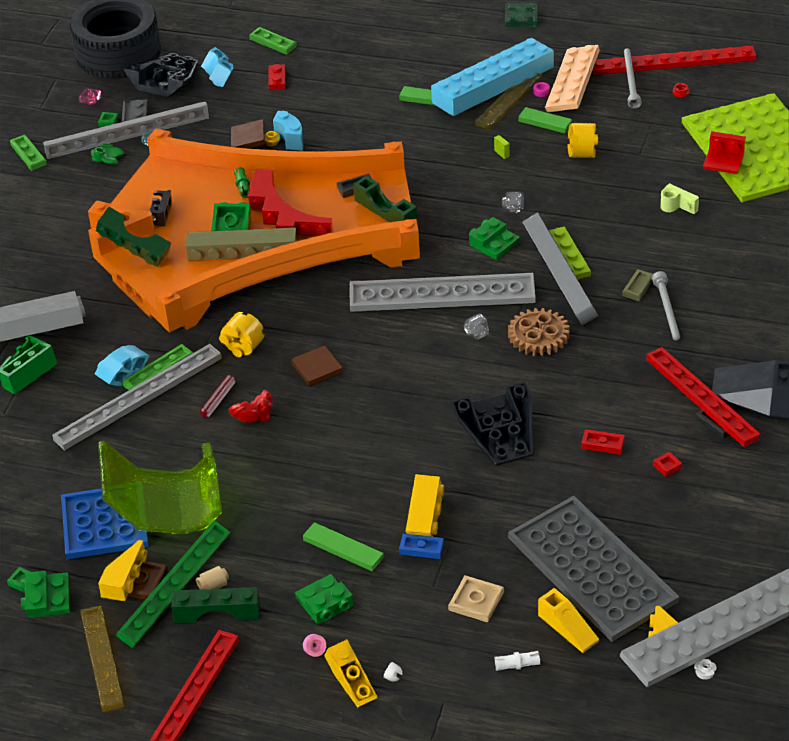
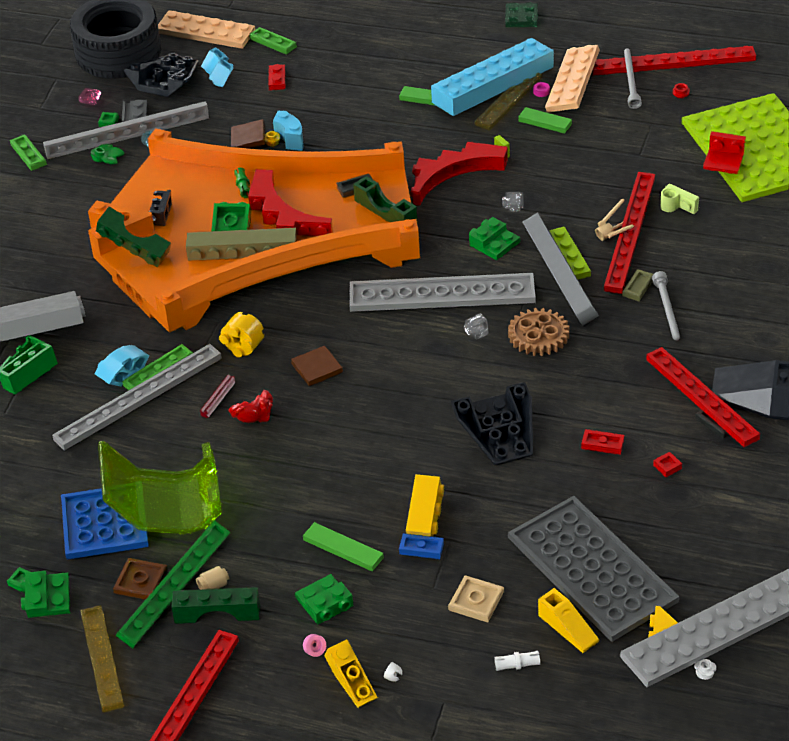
(120, 574): yellow slope -> none
(205, 29): none -> light nougat plate
(452, 163): none -> red arch
(582, 140): yellow brick -> none
(606, 230): none -> tan plant
(628, 239): none -> red plate

